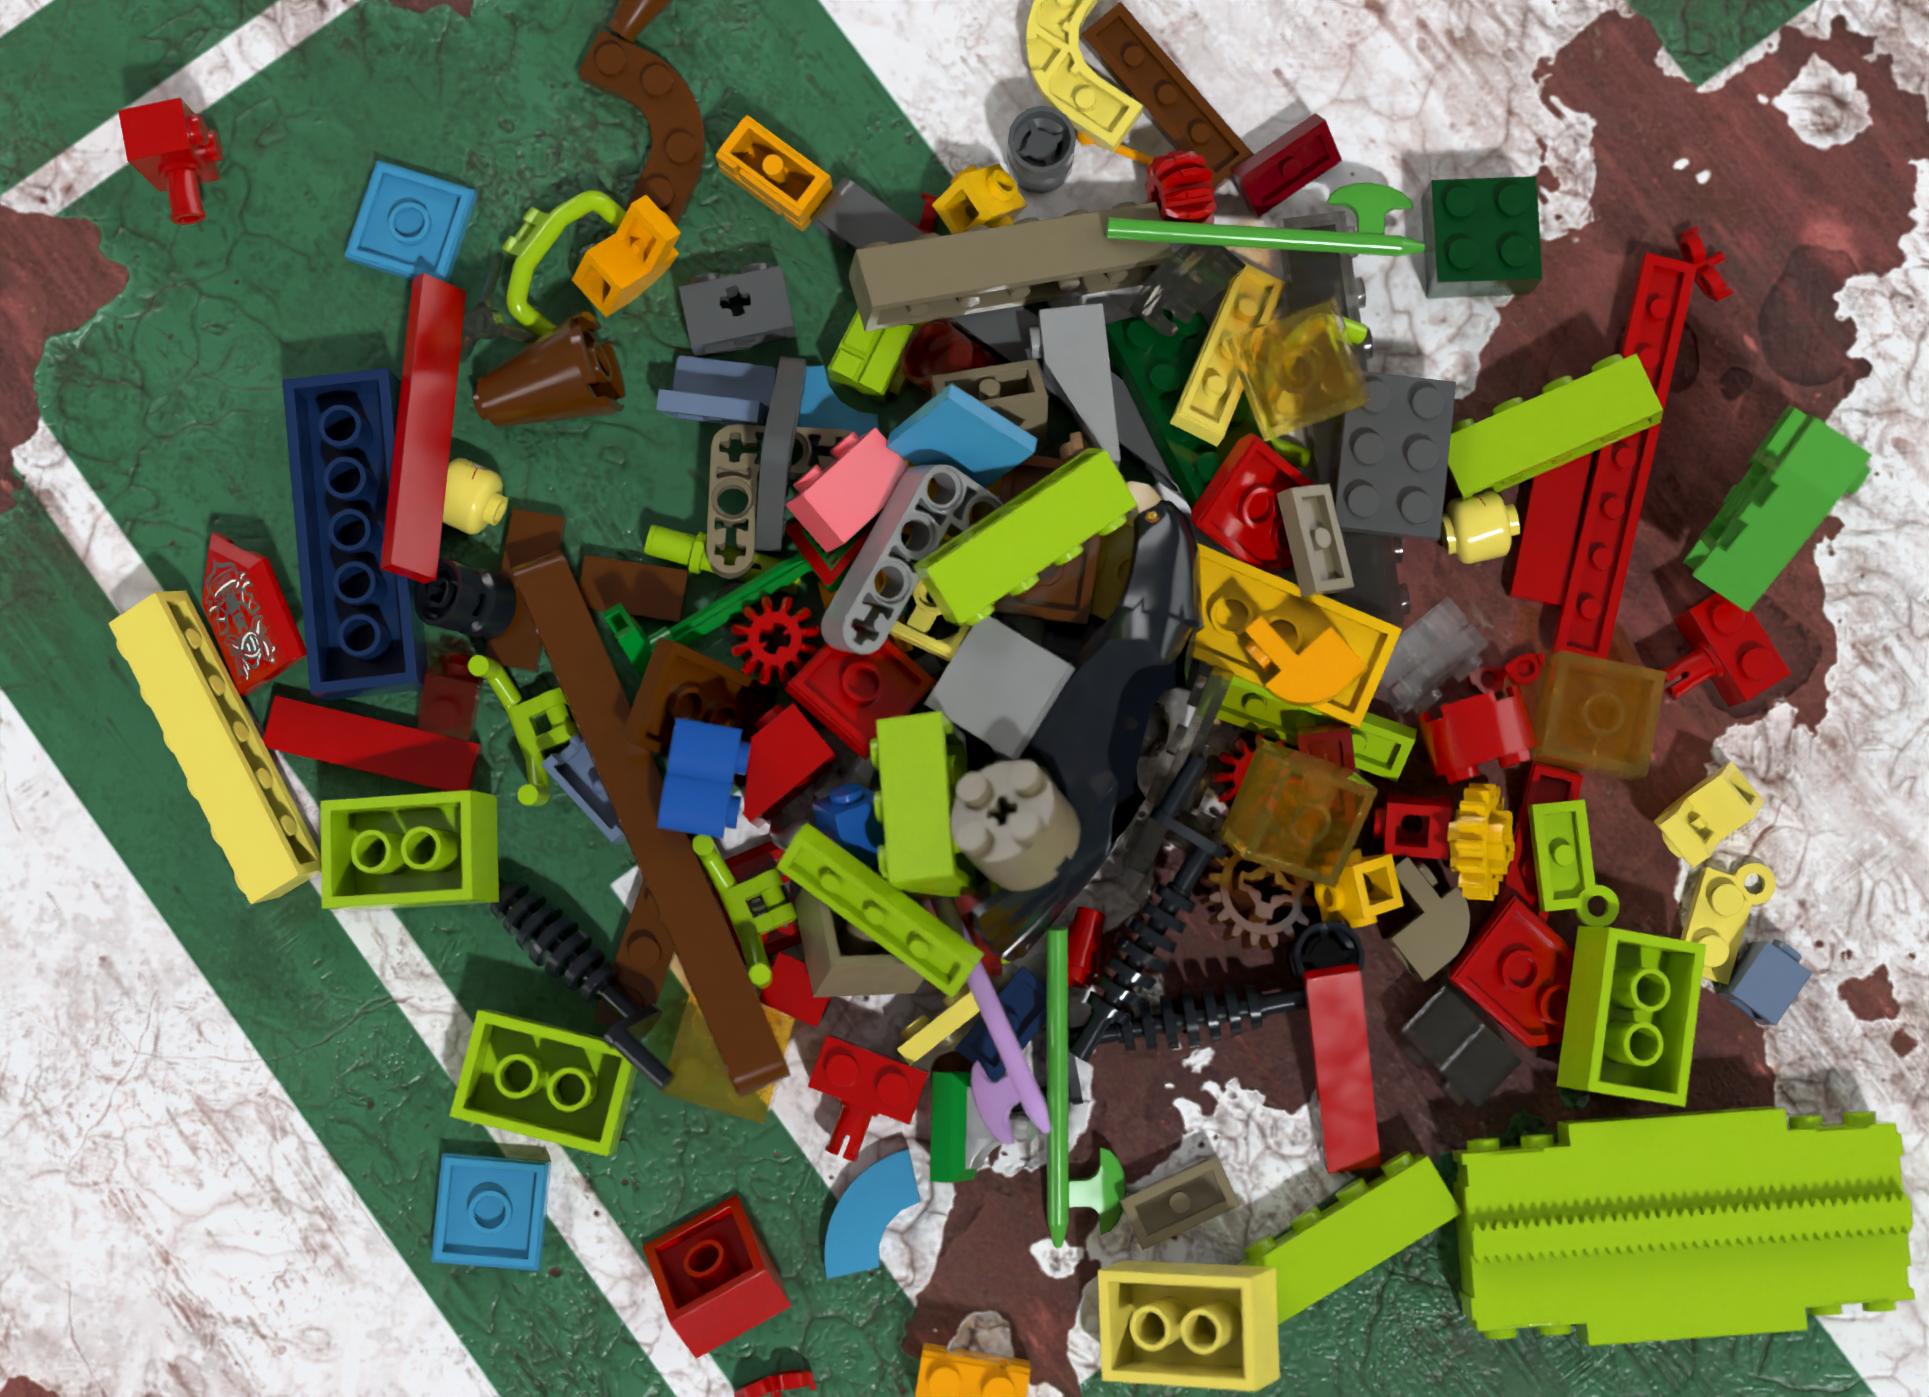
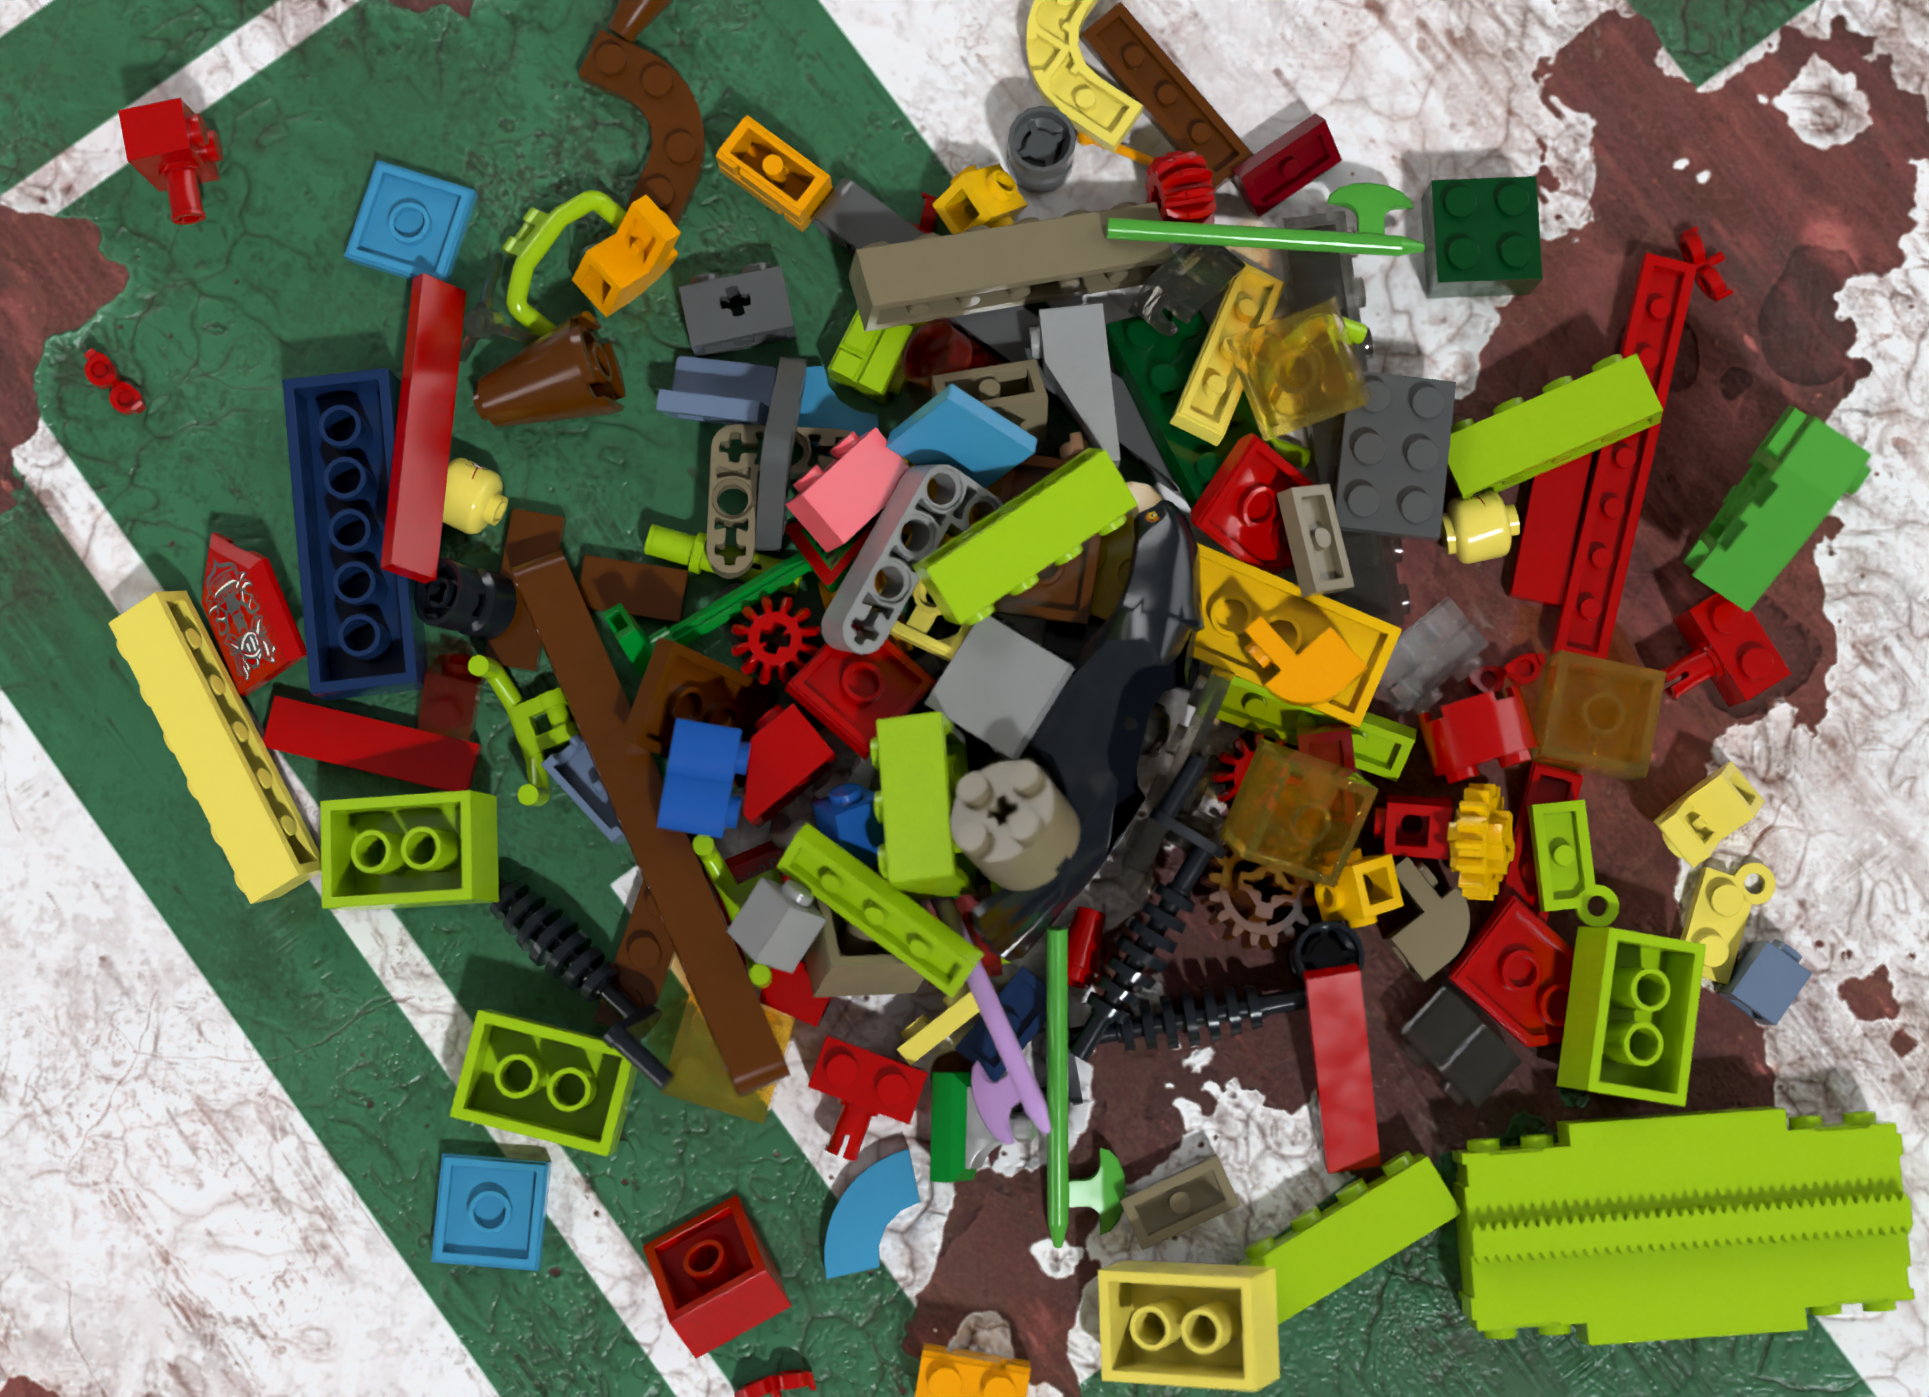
(104, 375): none -> red piece
(777, 924): none -> light grey brick

